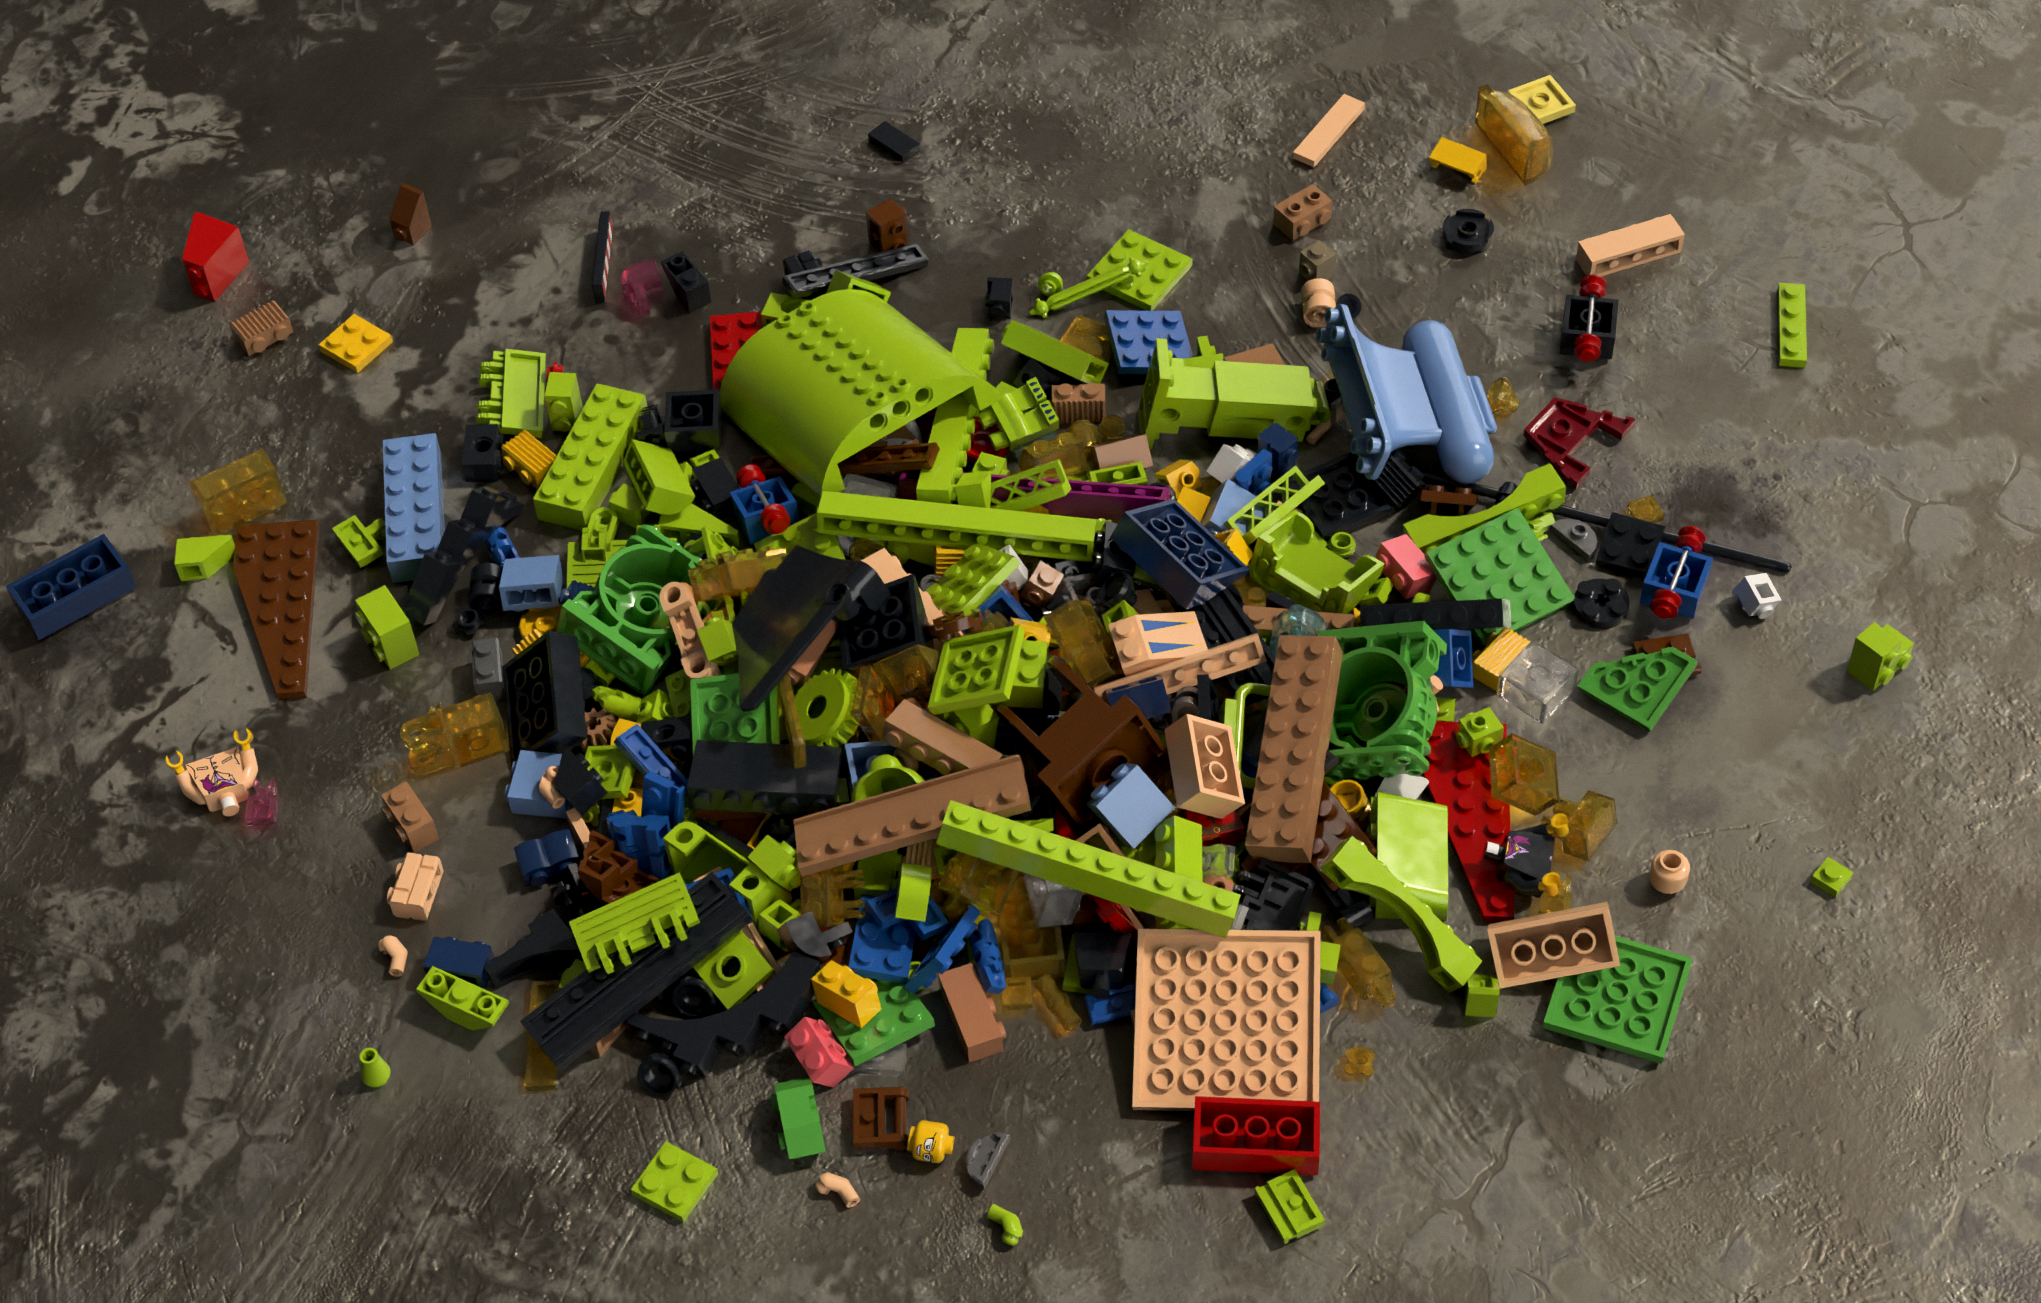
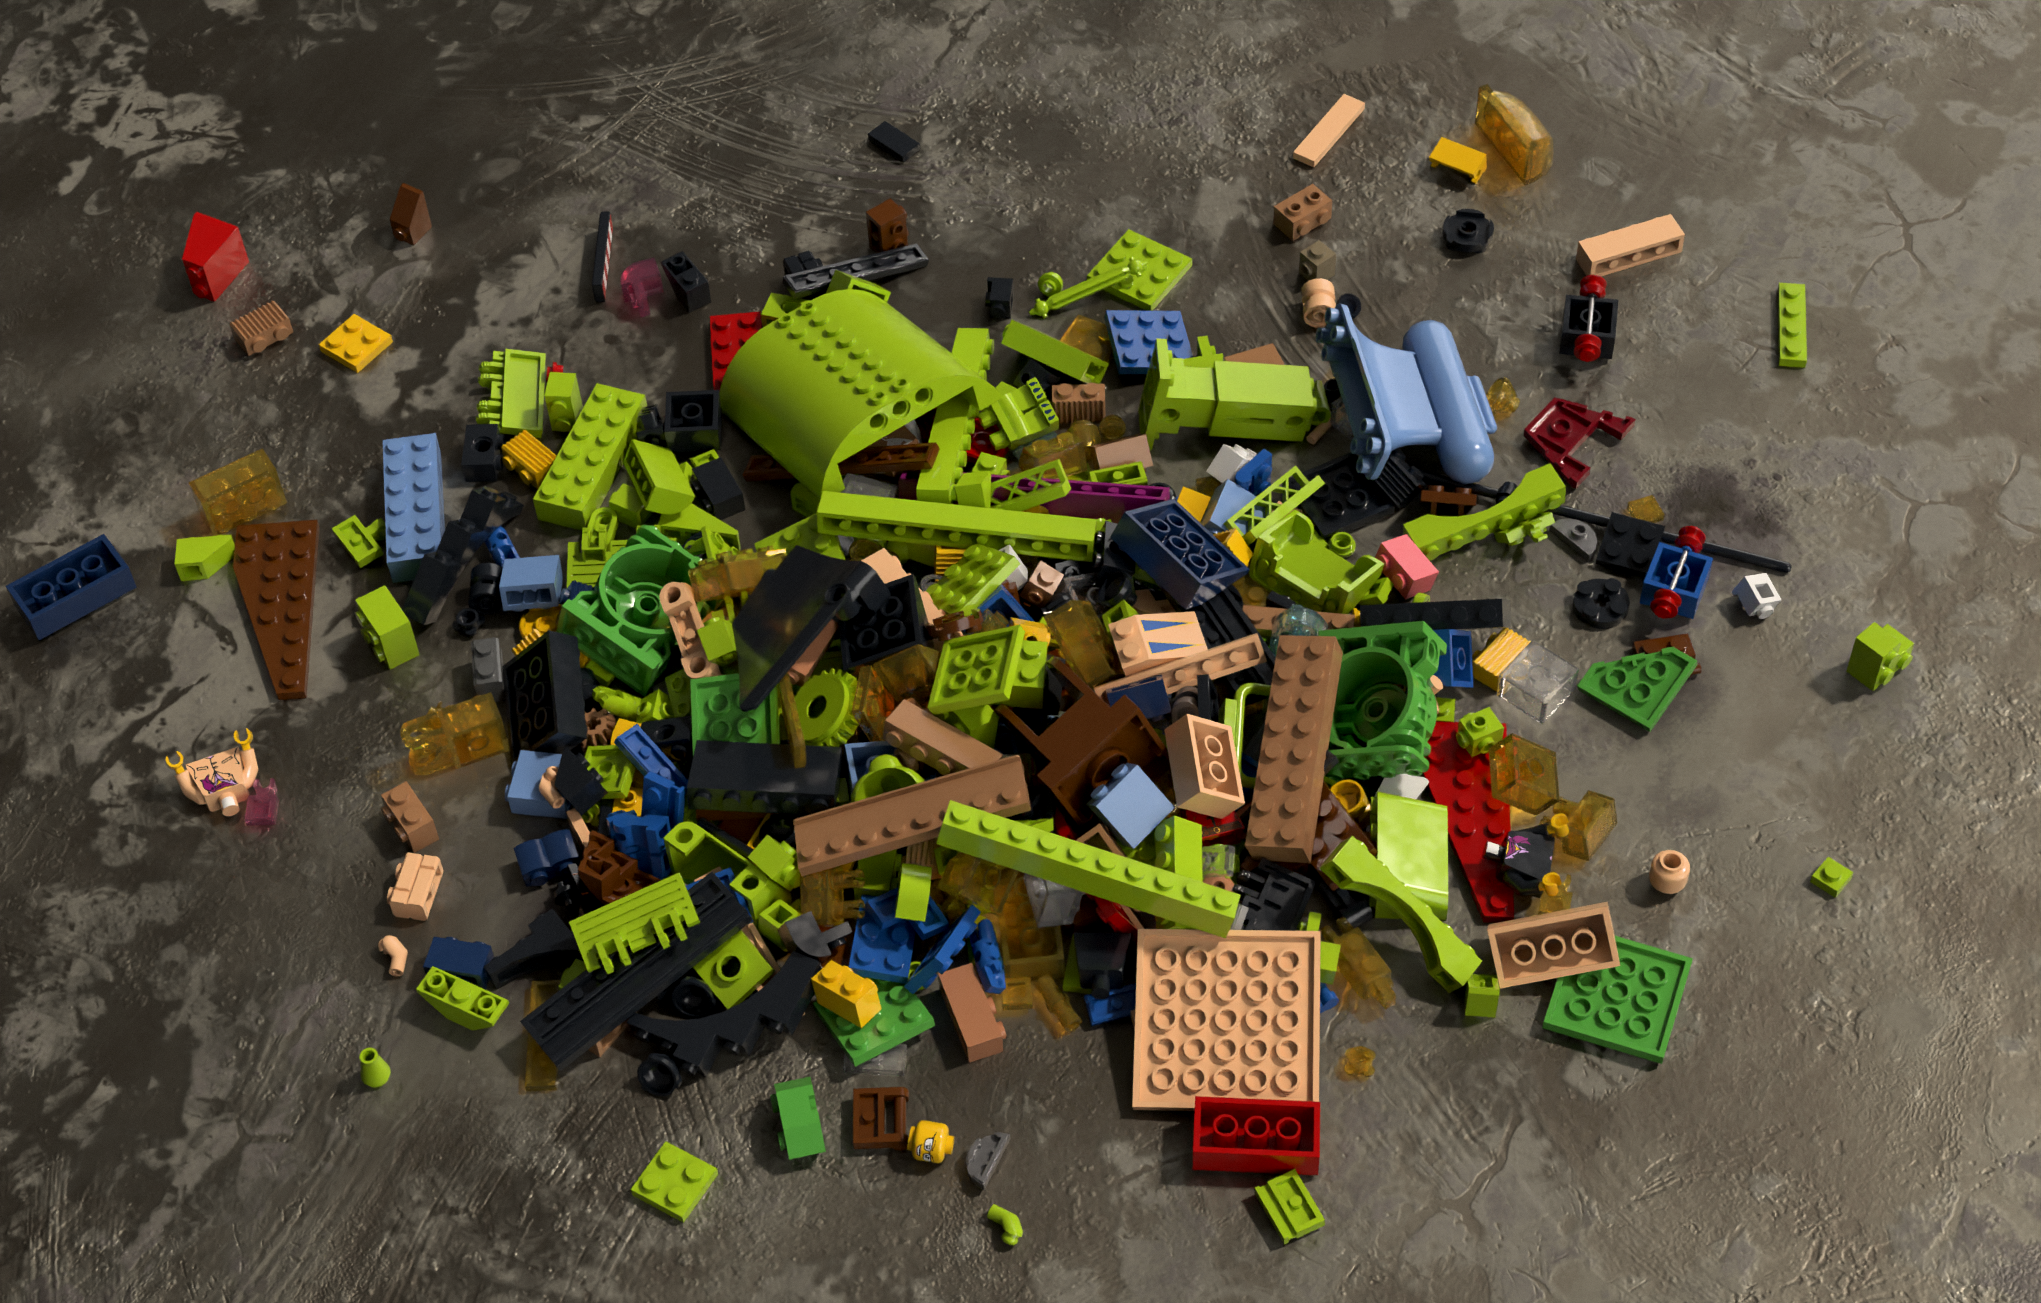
(762, 505): blue brick -> none
(819, 1052): coral brick -> none
(838, 1184): light nougat arm -> none
(1180, 474): yellow brick -> none
(1283, 449): dark blue brick -> none
(1501, 563): bright green plate -> none
(1545, 99): light yellow plate -> none

